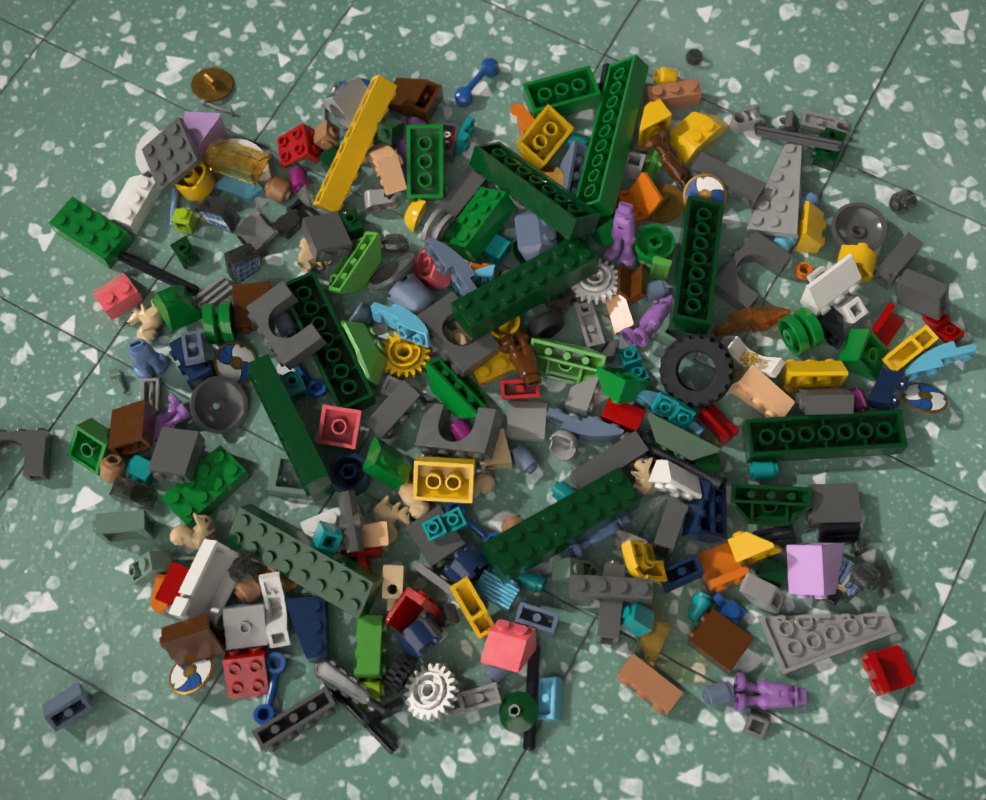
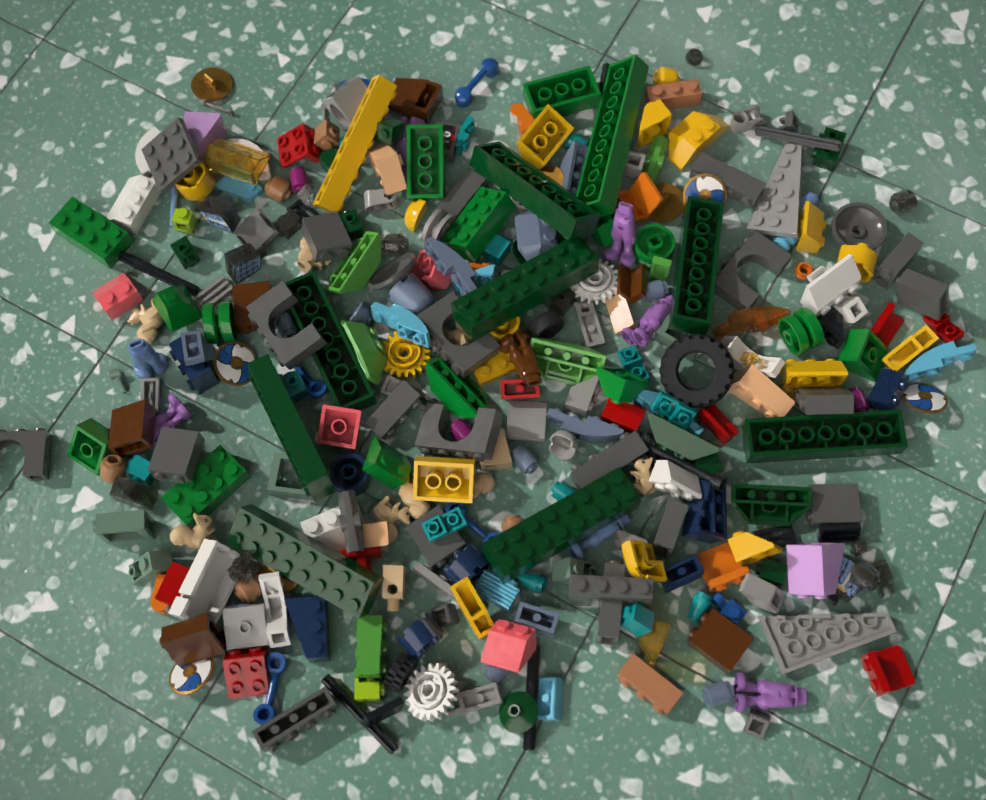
(67, 706): sand blue brick -> none
(231, 403): dark grey dish -> none
(327, 536): teal brick -> none
(338, 679): sword -> none
(409, 607): red bracket -> none
(610, 349): dark grey slope -> none
(668, 157): reddish brown piece -> none
(763, 470): teal brick -> none
(818, 122): light grey hinge -> none

